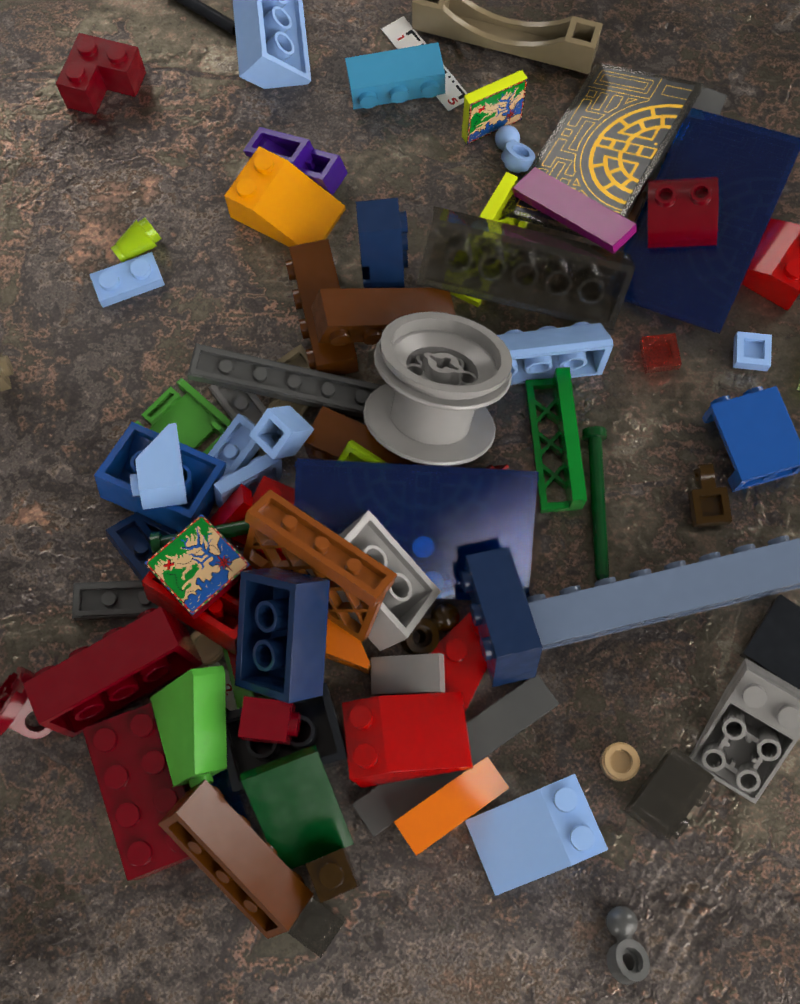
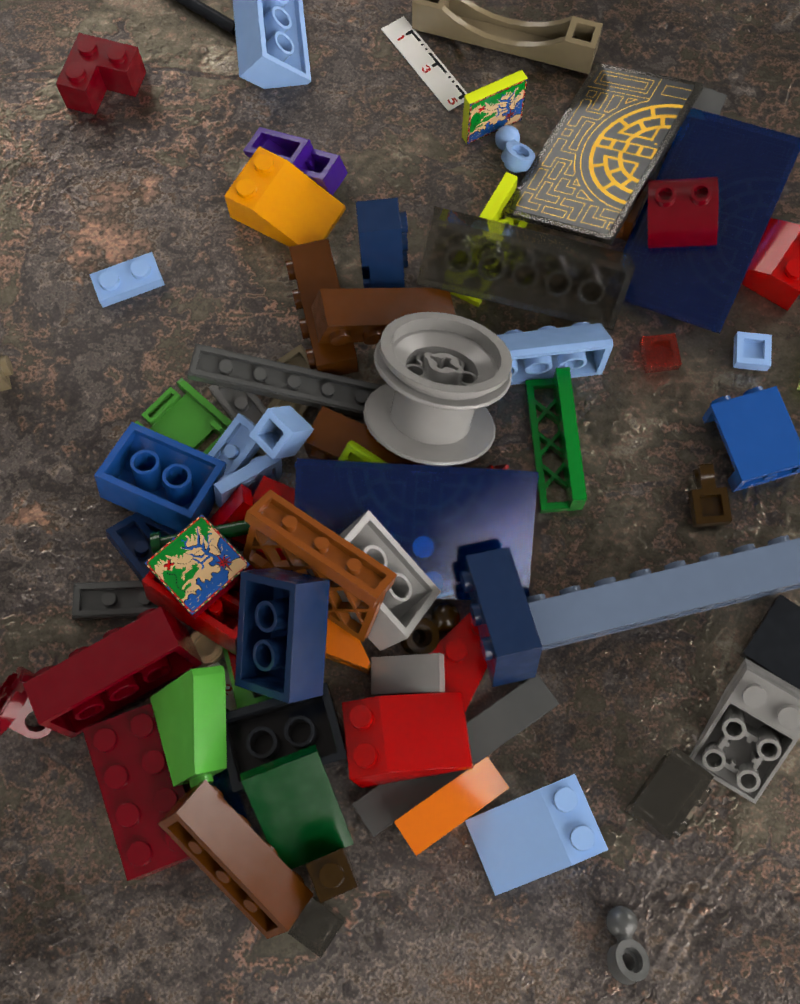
(136, 240): lime cone -> none
(160, 472): light blue slope -> none
(268, 721): dark red brick -> none
(396, 75): dark azure brick -> none
(575, 210): tile -> none
(594, 436): dark green bar -> none
(620, 762): tan tile -> none

